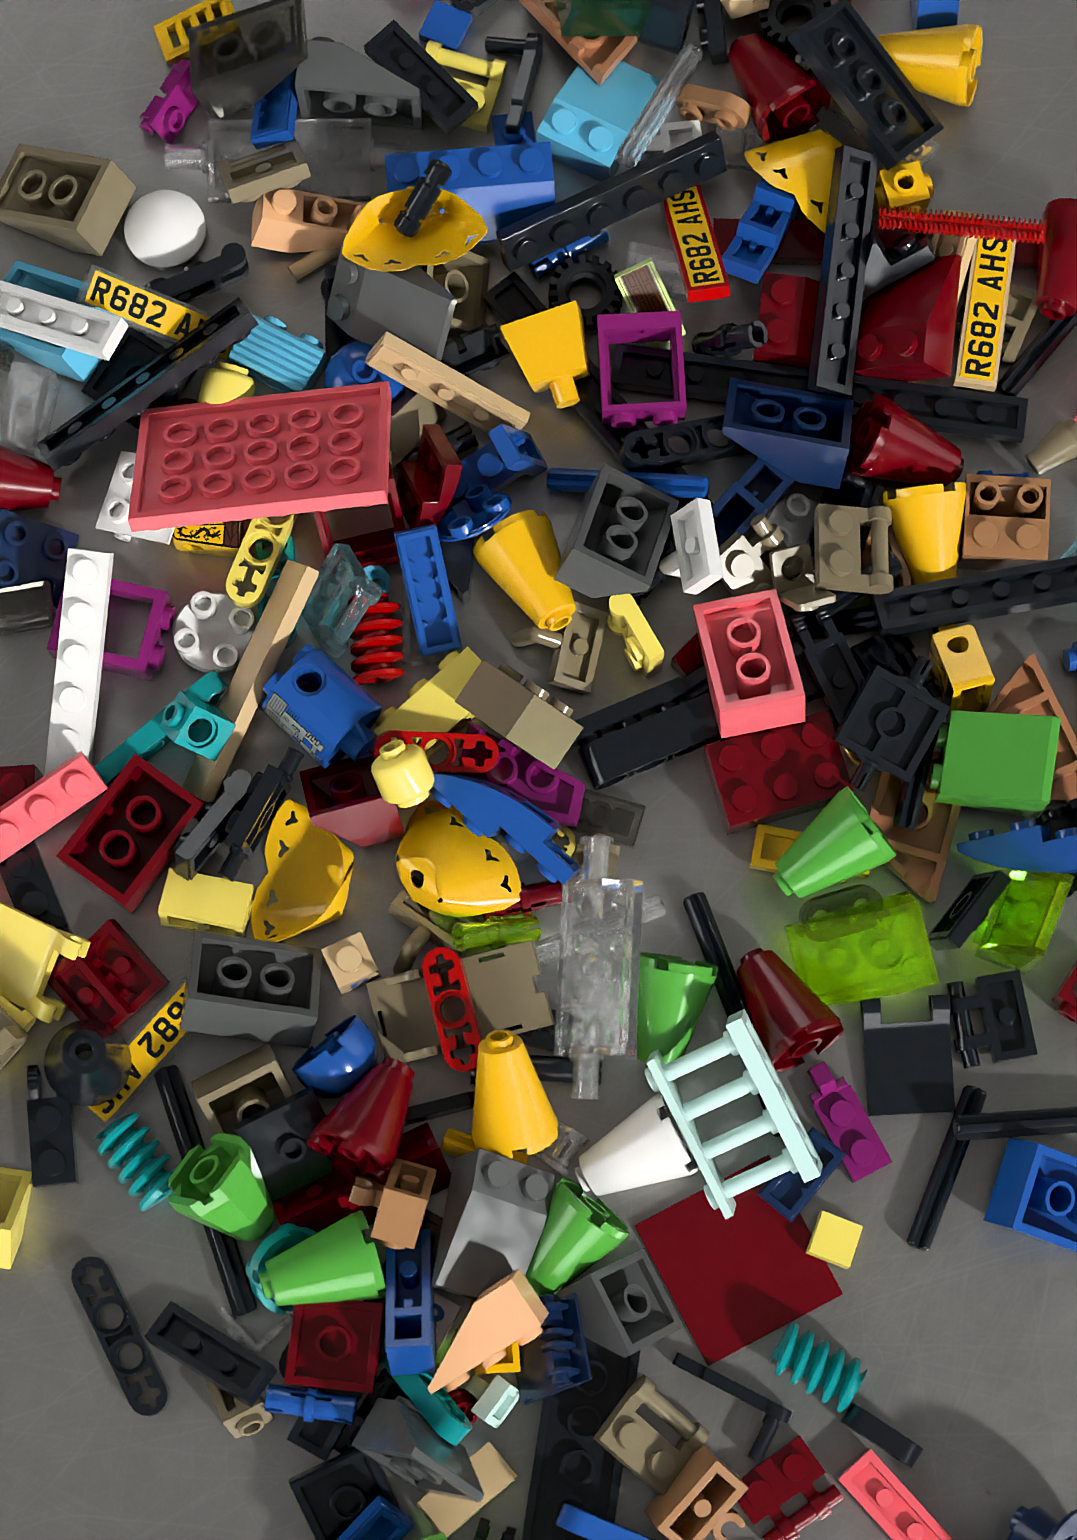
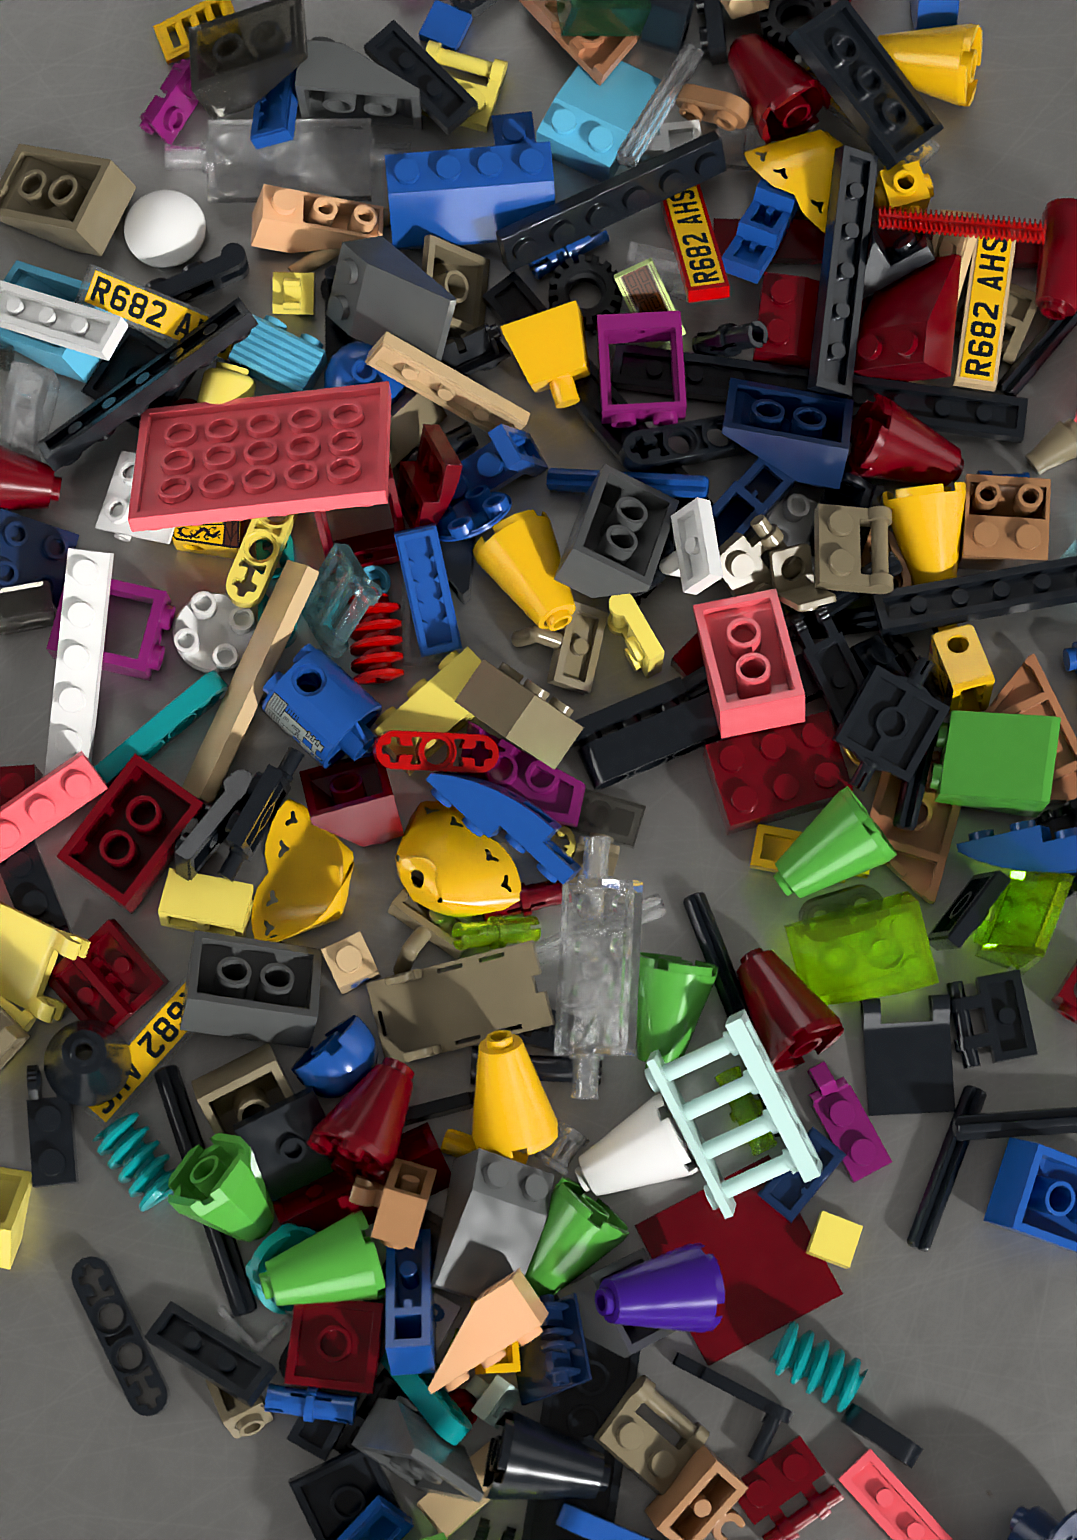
(207, 736): teal brick -> none
(263, 172): dark tan plate -> none
(293, 293): none -> light yellow tile
(402, 774): light yellow head -> none
(422, 198): black axle -> none
(435, 980): red beam -> none
(437, 233): yellow piece -> none
(531, 52): black piece -> none
(540, 1463): none -> black cone
(665, 1292): none -> dark purple cone
(746, 1109): none -> clear neon green pin

